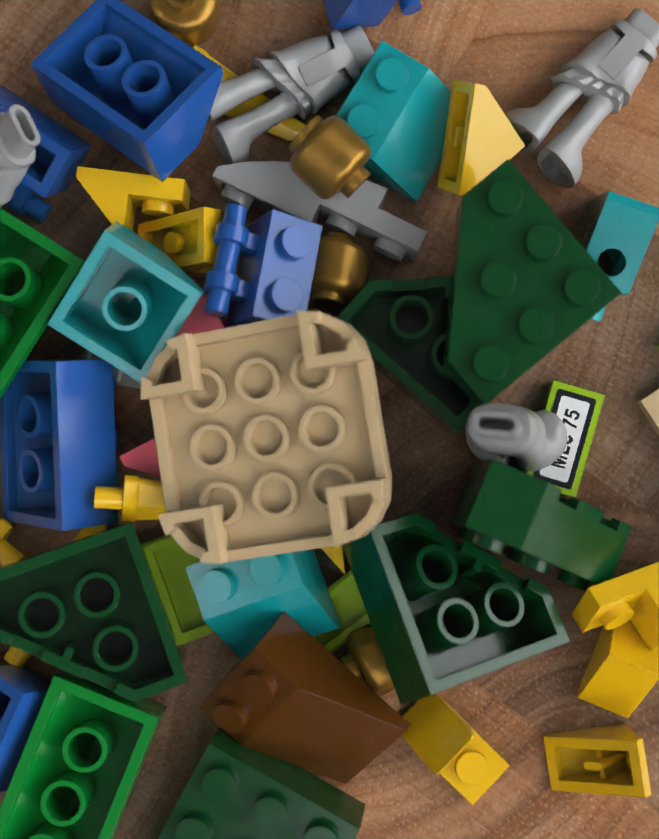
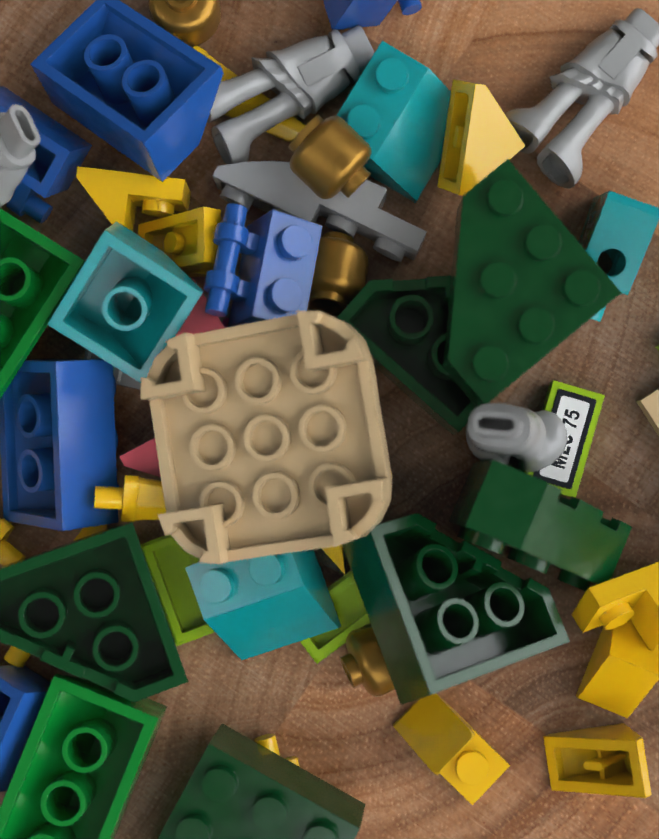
(303, 705): reddish brown slope -> none

